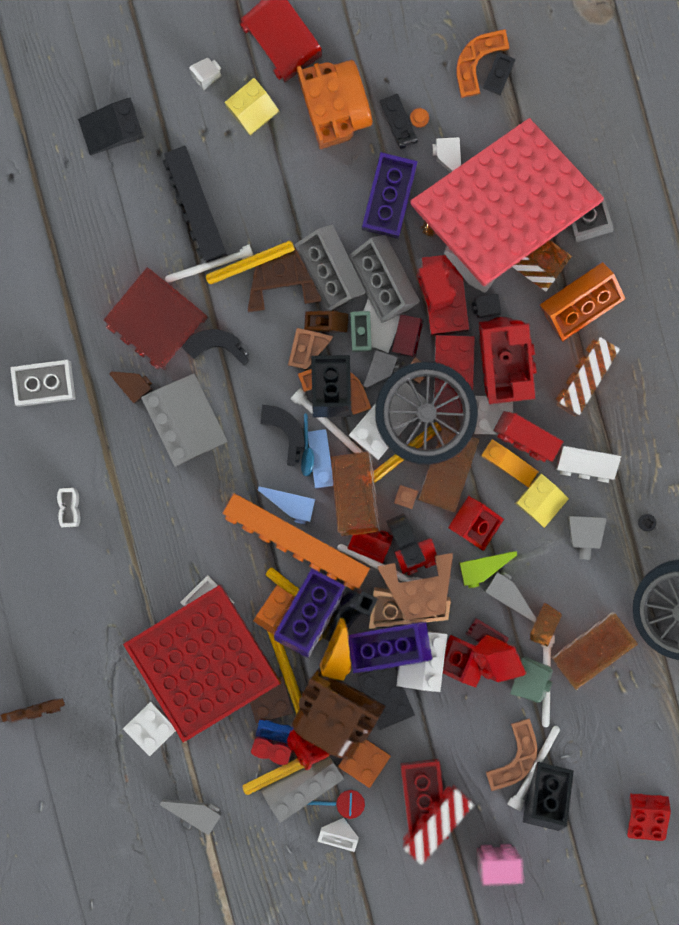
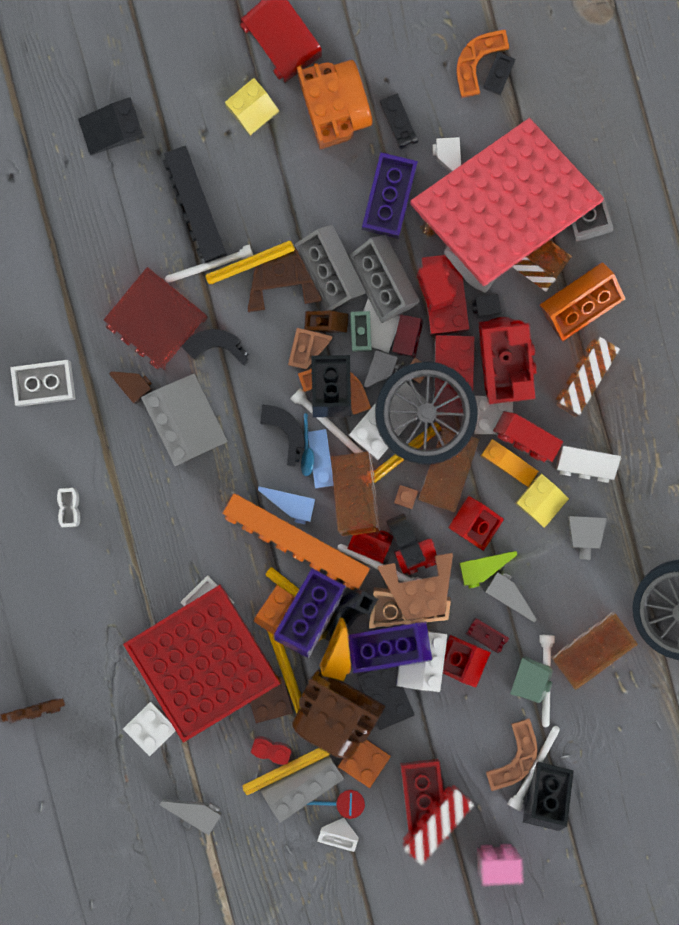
(205, 72): white slope -> none
(273, 731): blue plate -> none
(306, 752): red bracket -> none
(419, 117): orange plate -> none
(497, 660): red slope -> none
(545, 625): clear orange slope -> none
(649, 817): red bracket -> none
(650, 518): black bush -> none

